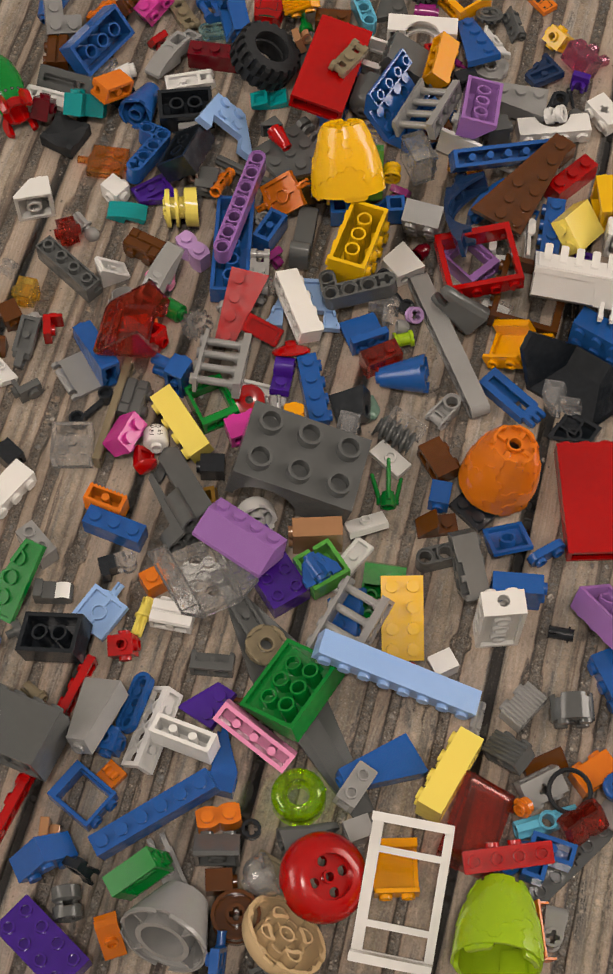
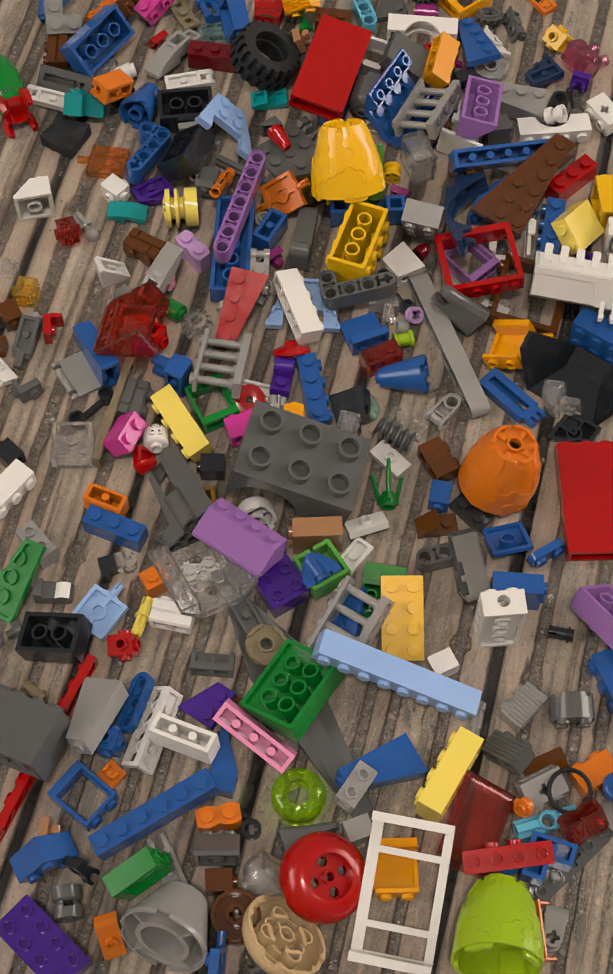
(43, 107): dark red brick -> none
(69, 268): dark grey brick -> none
(262, 329): red tile -> none
(348, 58): dark tan plate -> none

